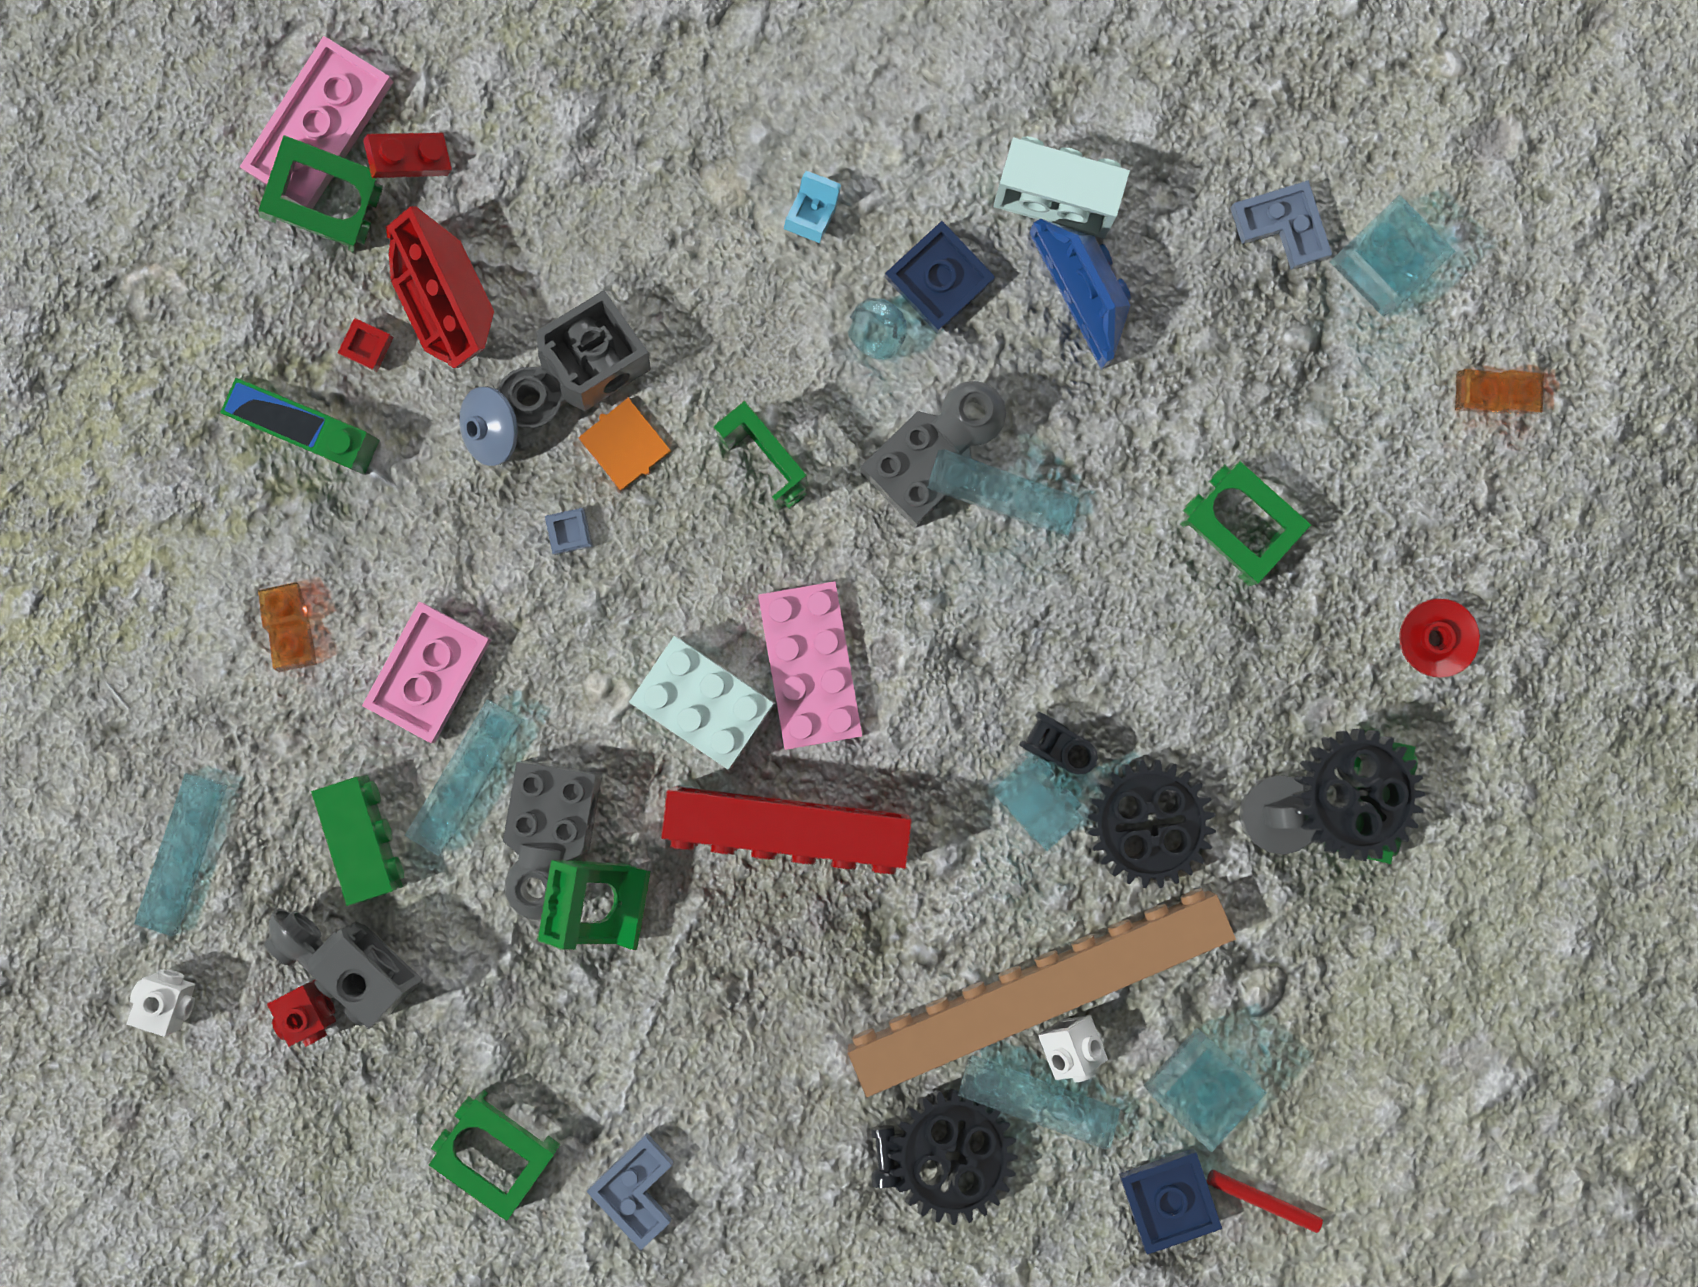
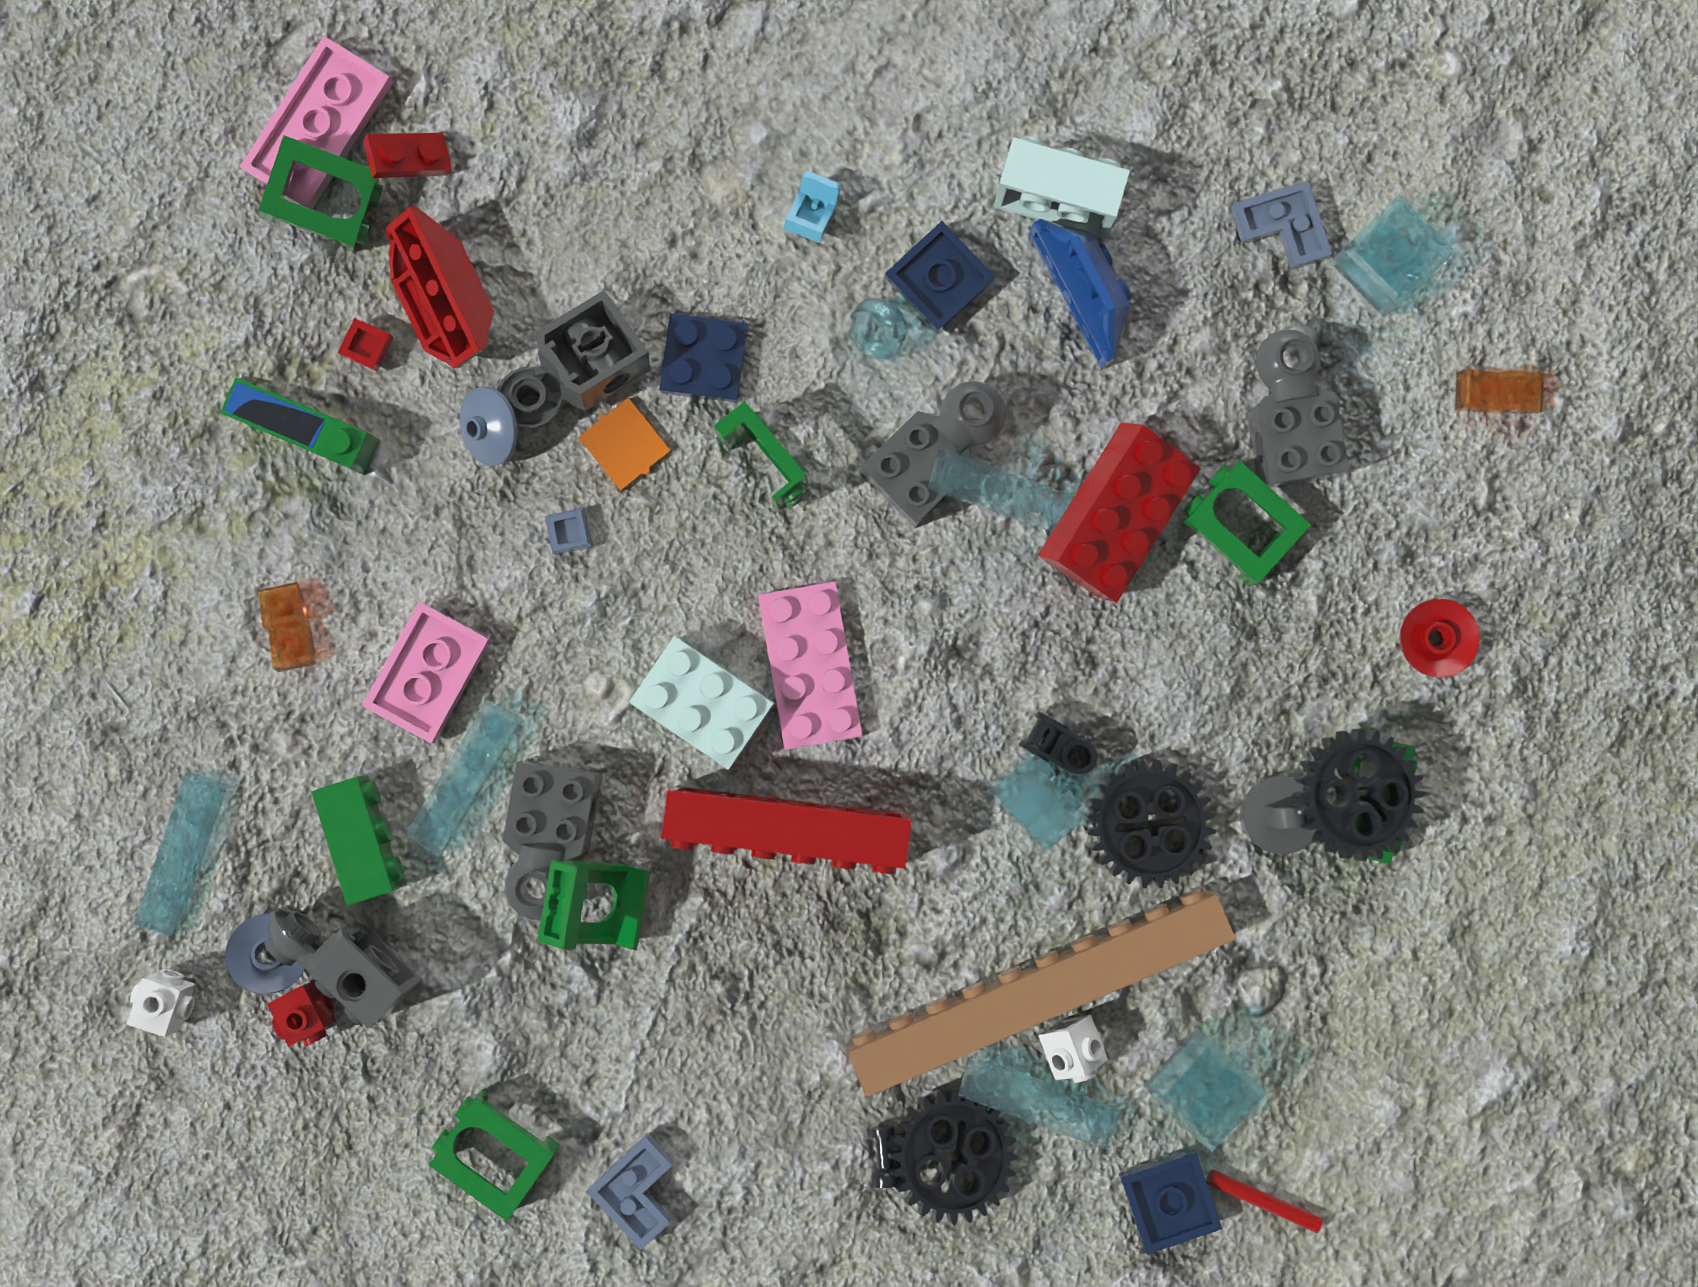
(244, 961): none -> sand blue dish
(703, 357): none -> dark blue plate
(1119, 511): none -> red brick
(1298, 425): none -> dark grey brick

